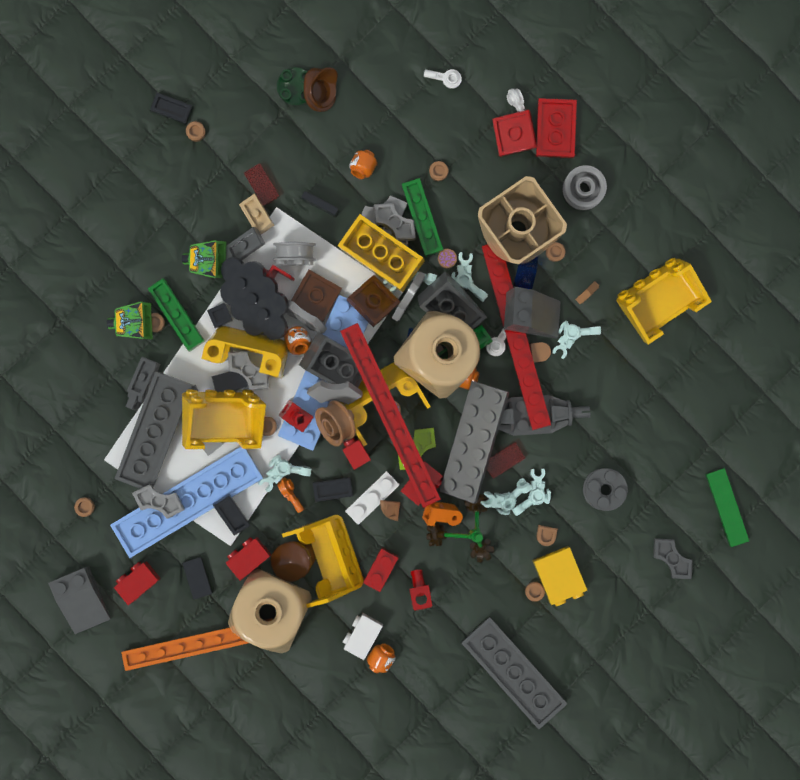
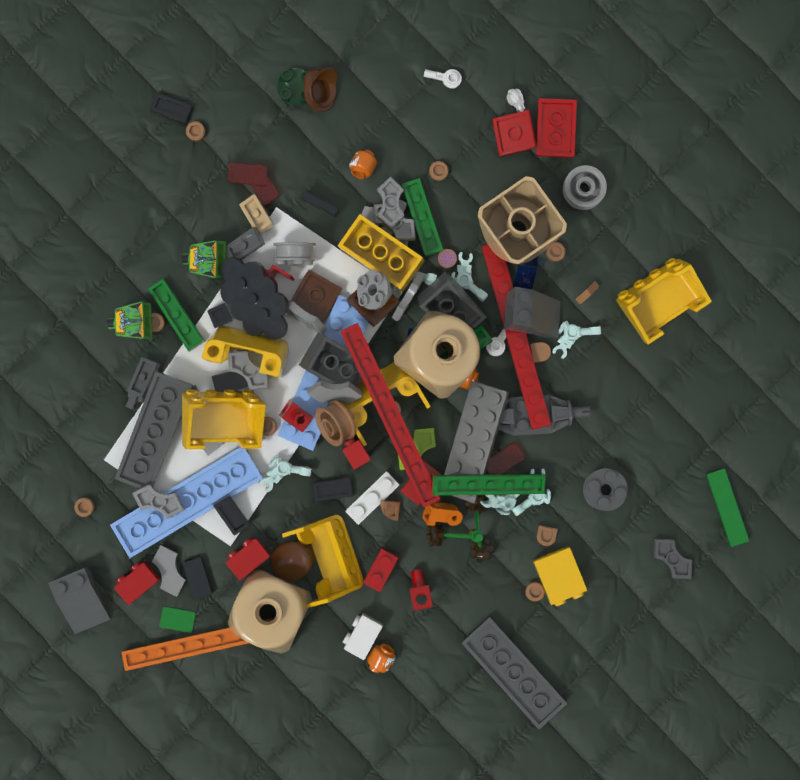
(167, 563): none -> light grey tile
(177, 619): none -> green sticker
(247, 174): none -> clear red tile
(286, 488): orange plate -> none
(297, 340): orange head -> none
(373, 290): none -> light grey plate
(390, 193): none -> light grey tile
(488, 484): none -> green tile

